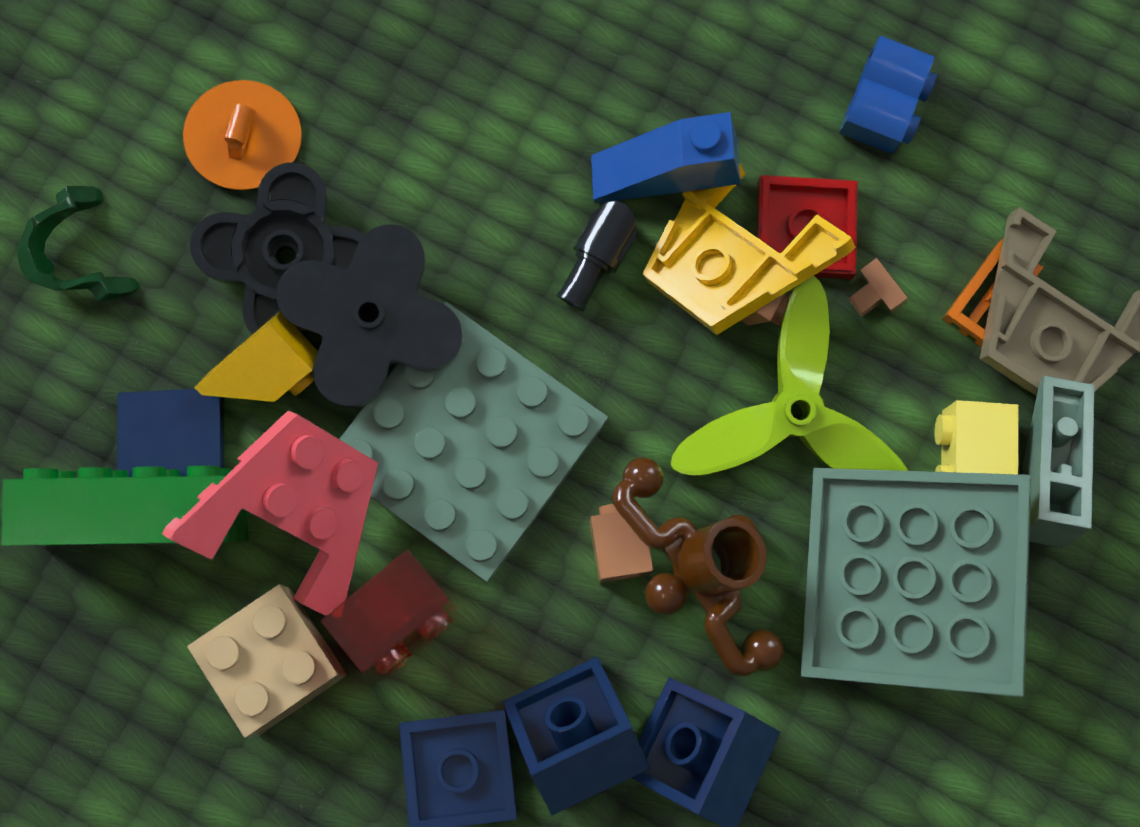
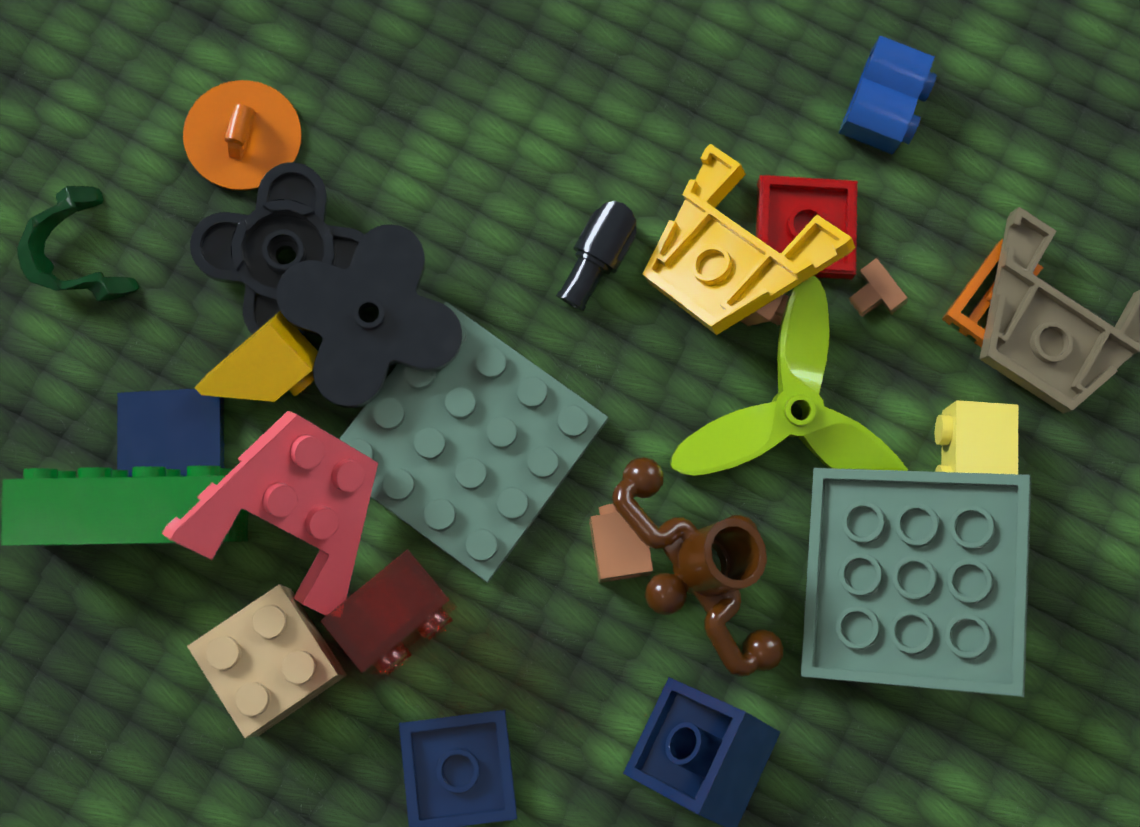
(575, 736): dark blue slope -> none
(669, 160): blue slope -> none
(1060, 461): sand green slope -> none

